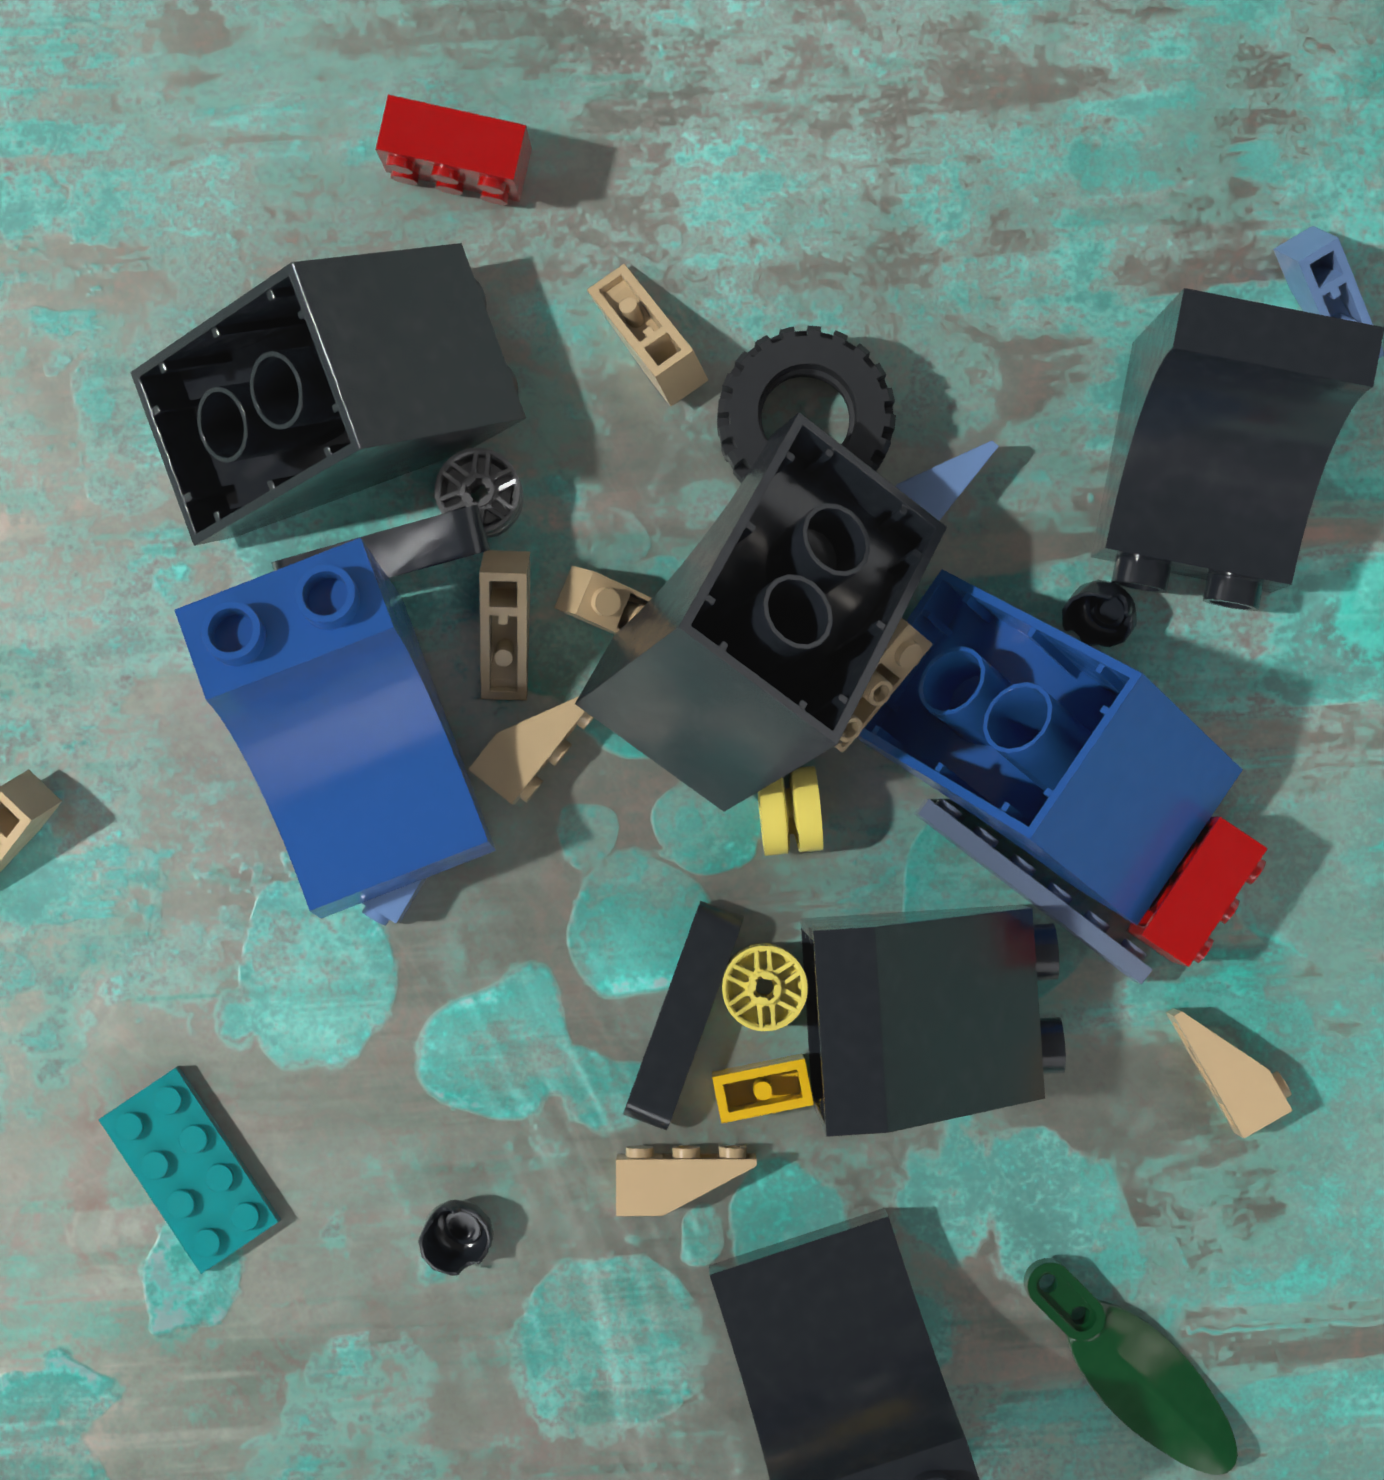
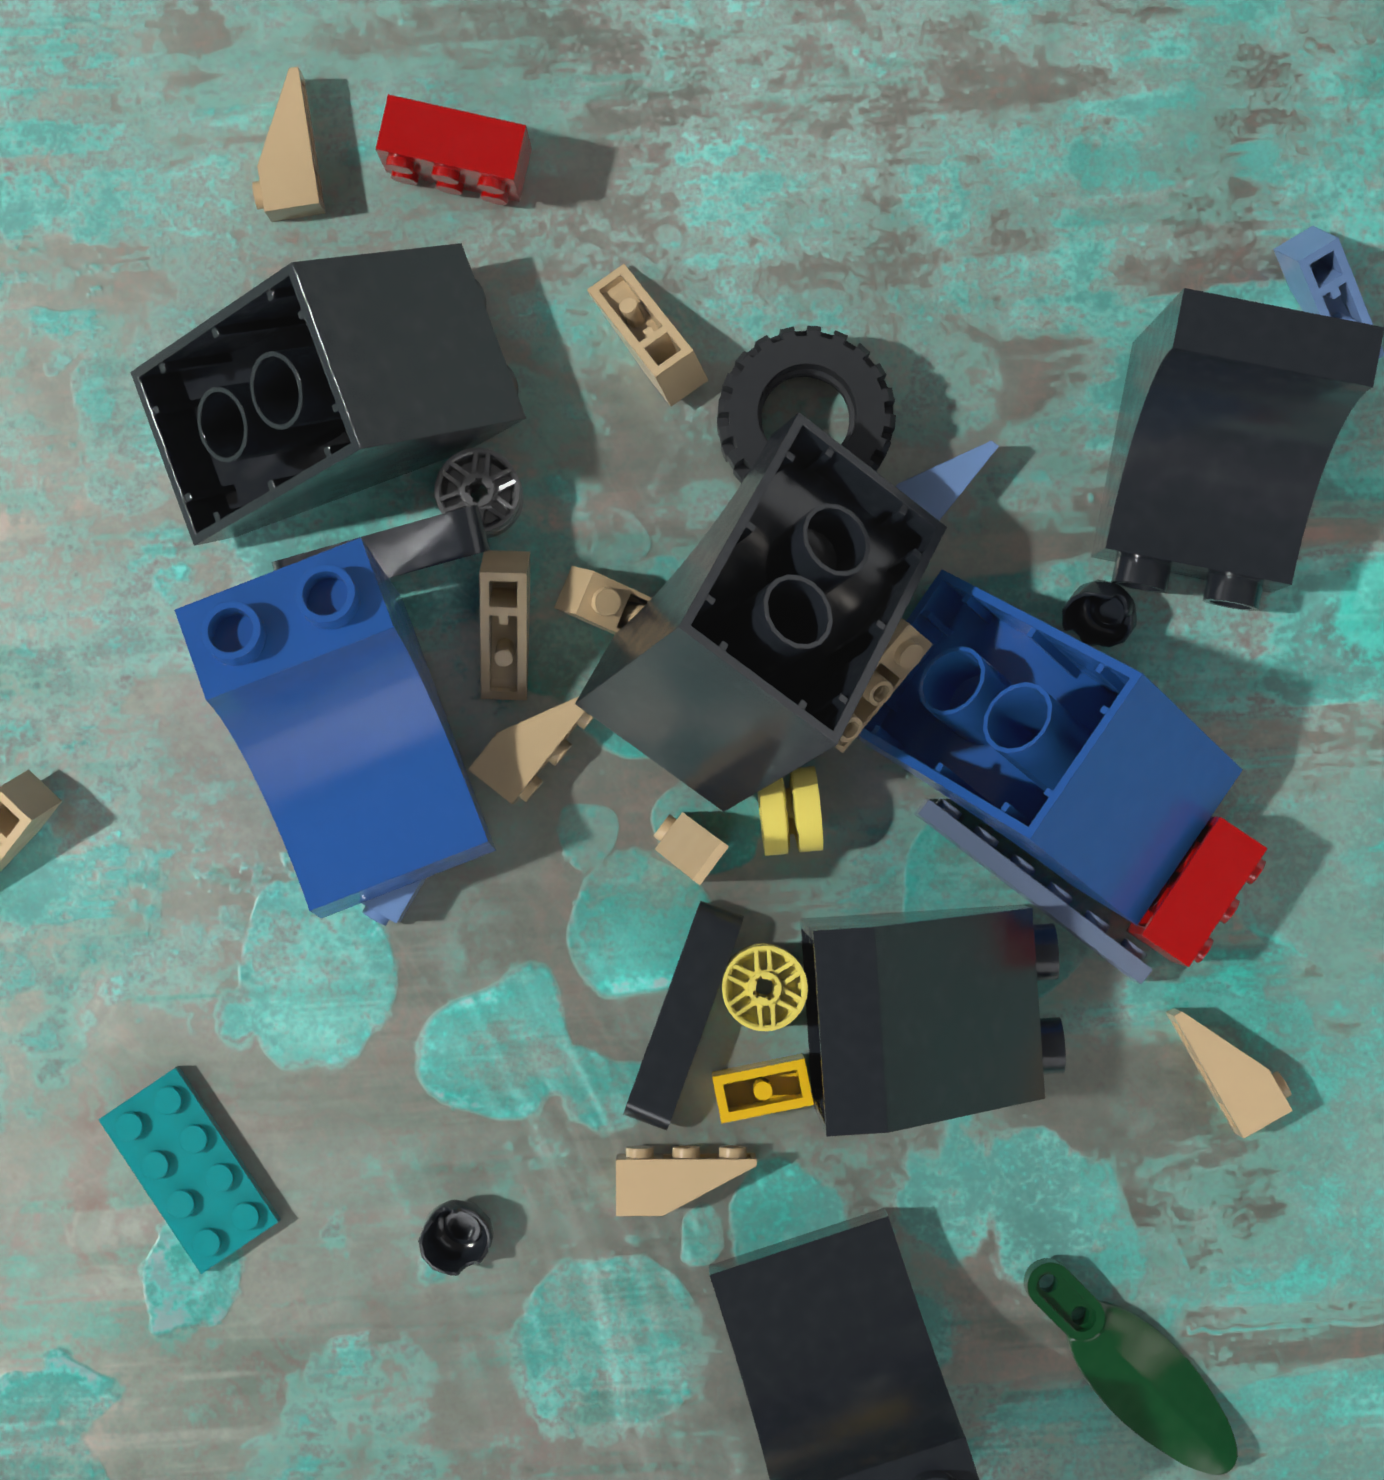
(288, 163): none -> tan slope
(689, 846): none -> tan slope

